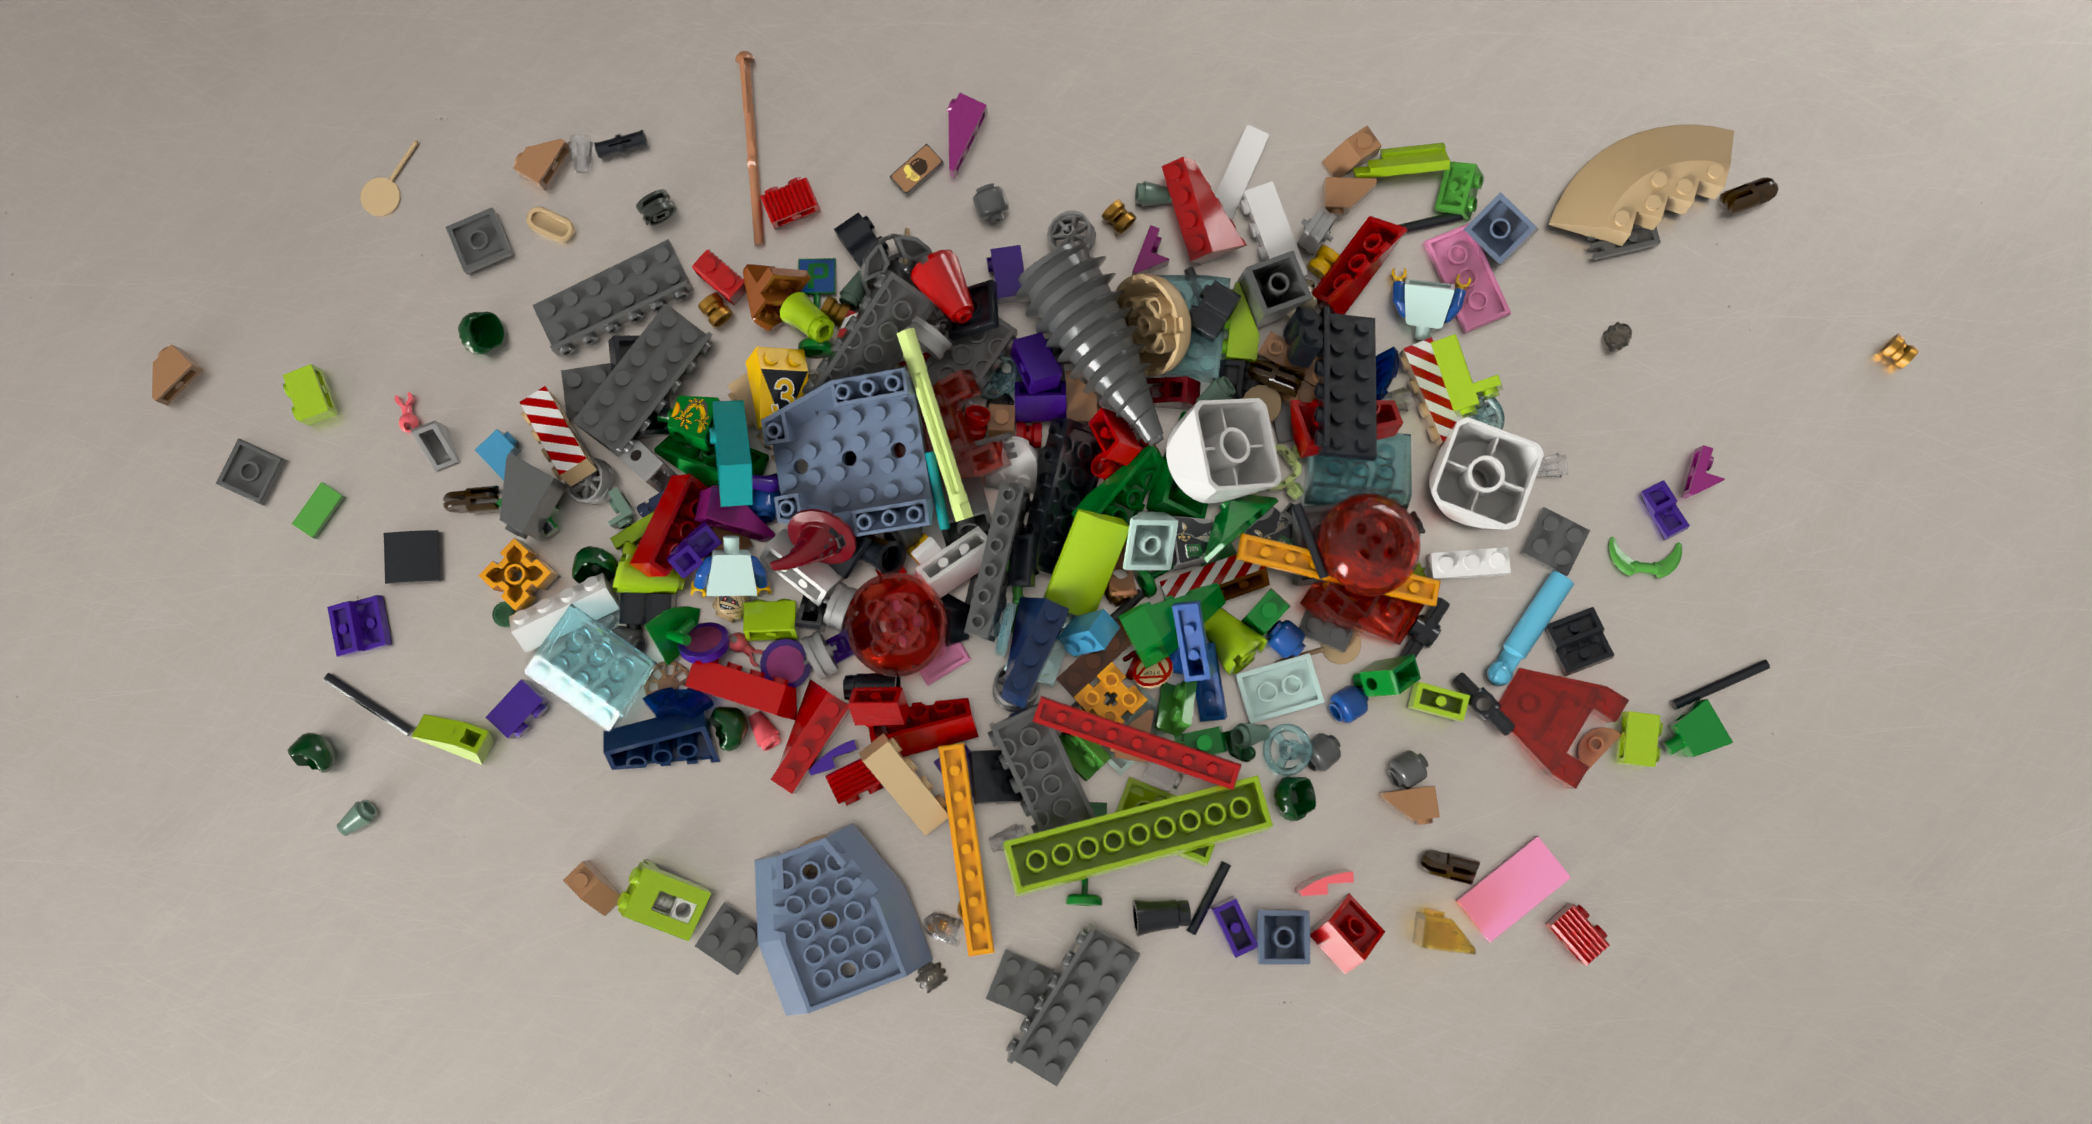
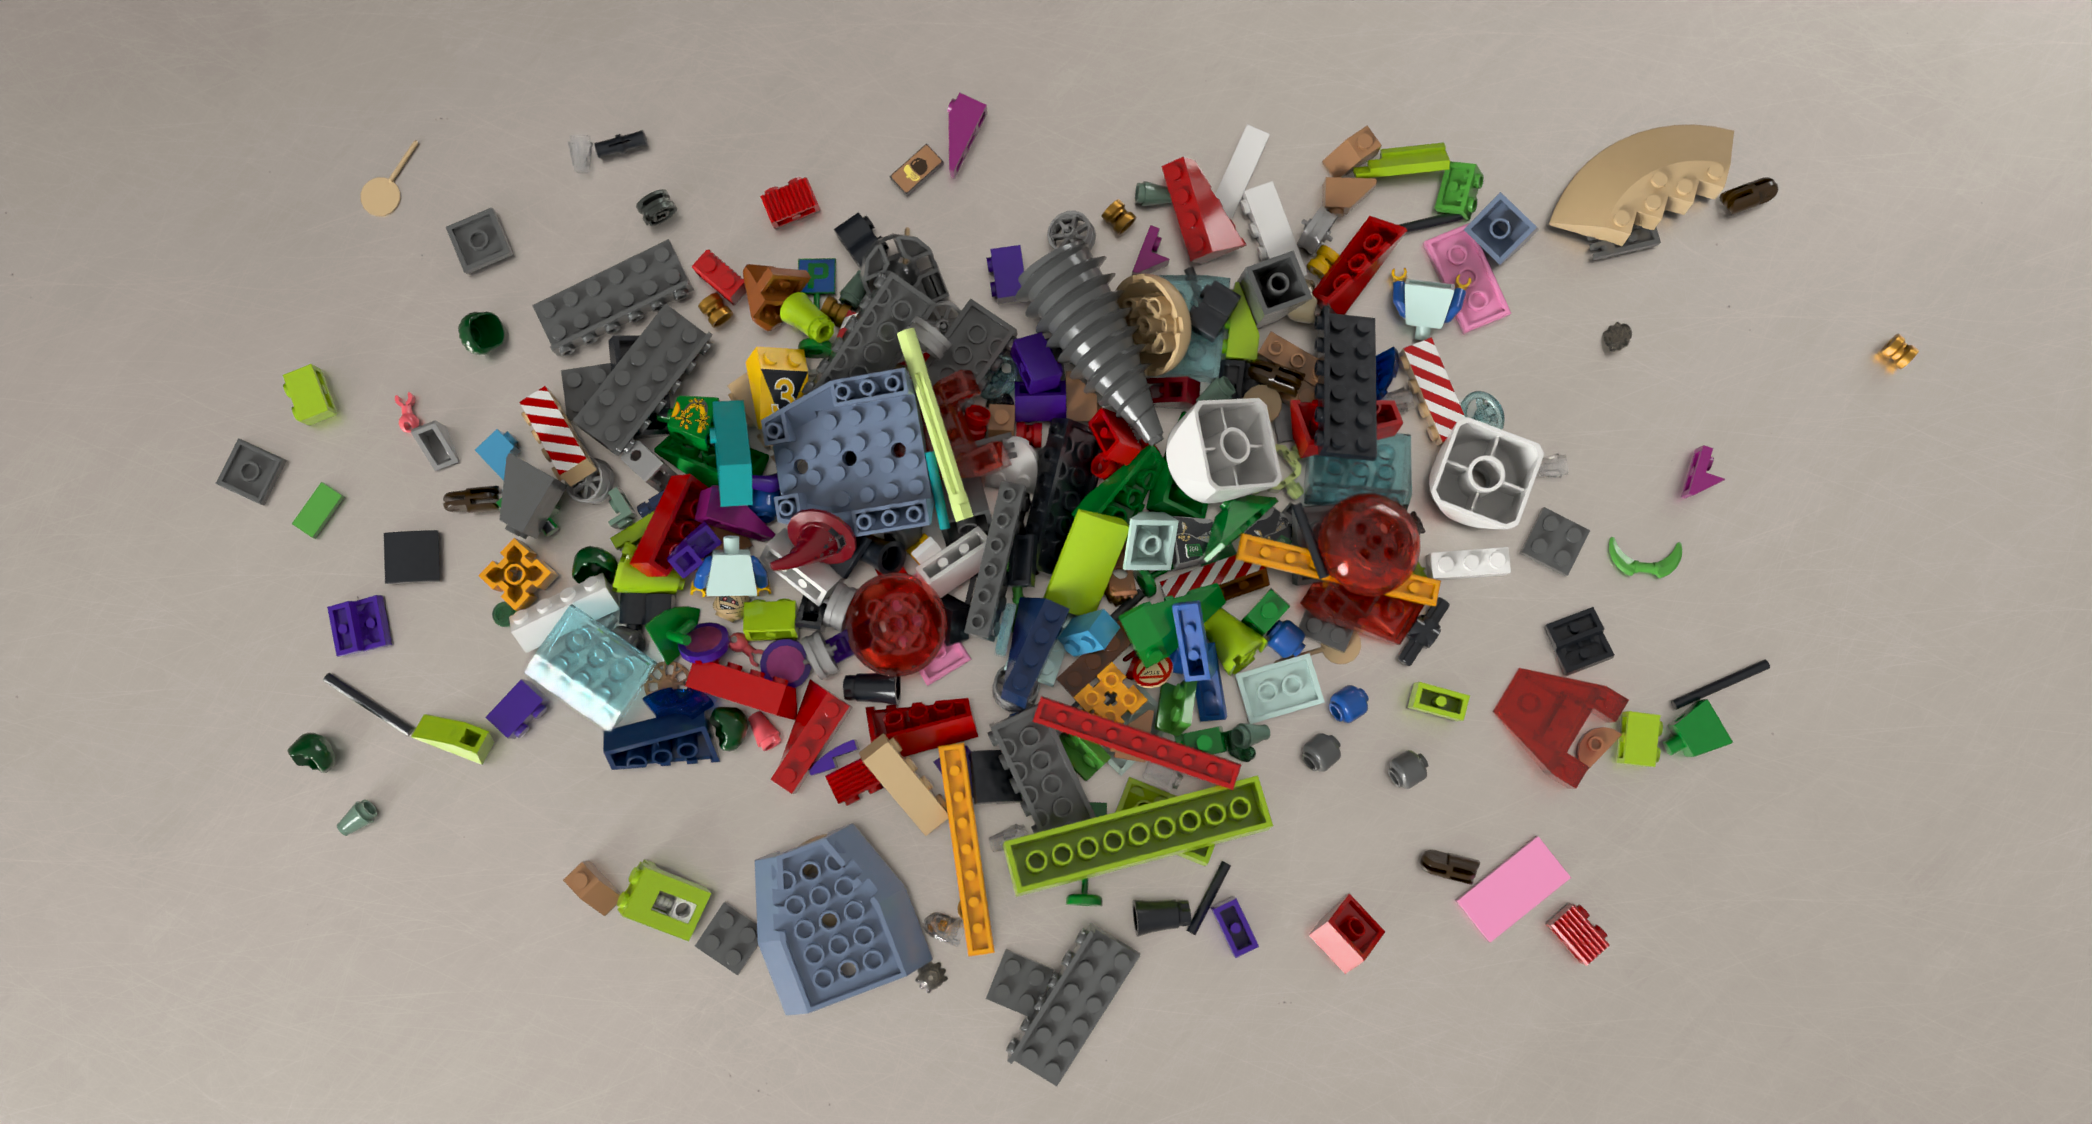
(172, 374): medium nougat slope -> none
(541, 162): medium nougat slope -> none
(551, 225): tan tile -> none
(744, 58): nougat bar -> none
(878, 706): red brick -> none
(945, 285): red cone -> none
(984, 314): black tile -> none
(990, 202): dark grey head -> none
(1283, 936): sand blue slope -> none
(1294, 797): dark green hair -> none
(1296, 749): clear light blue piece -> none
(1303, 337): black brick -> none
(1318, 884): coral slope -> none
(1388, 676): green torso -> none
(1414, 803): medium nougat slope -> none
(1440, 932): clear yellow slope -> none
(1457, 378): lime brick -> none
(1494, 713): black axle -> none
(1530, 627): medium azure piece -> none
(1663, 510): dark purple slope -> none

